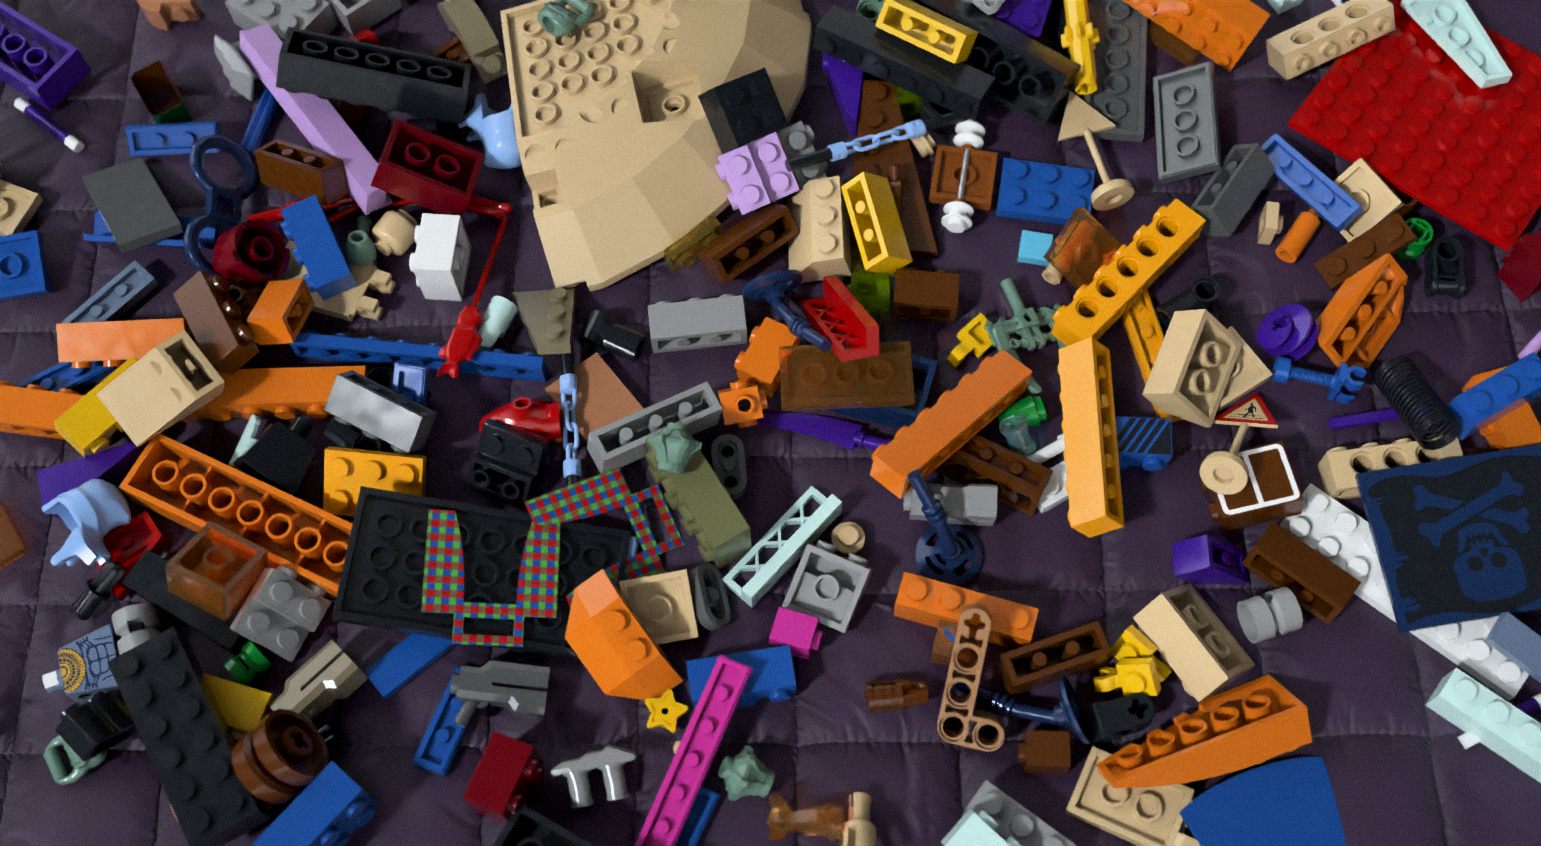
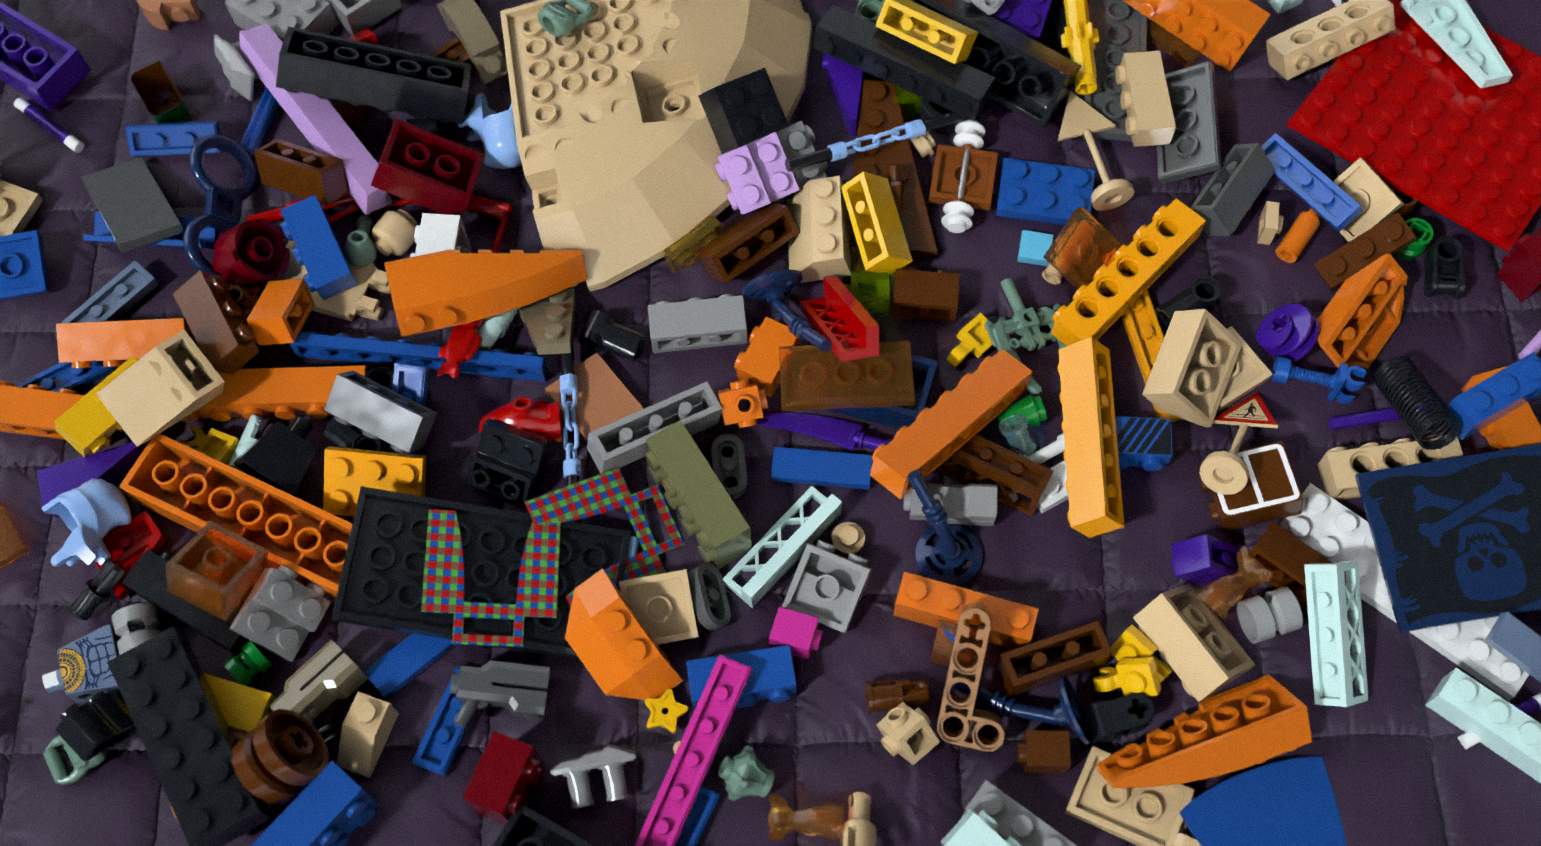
(214, 444): none -> yellow plate
(365, 734): none -> tan slope
(466, 287): none -> orange wedge
(674, 447): sand green rock -> none
(821, 468): none -> blue tile
(907, 733): none -> tan brick
(1145, 99): none -> tan brick
(1230, 589): none -> clear orange animal
(1334, 634): none -> light aqua fence

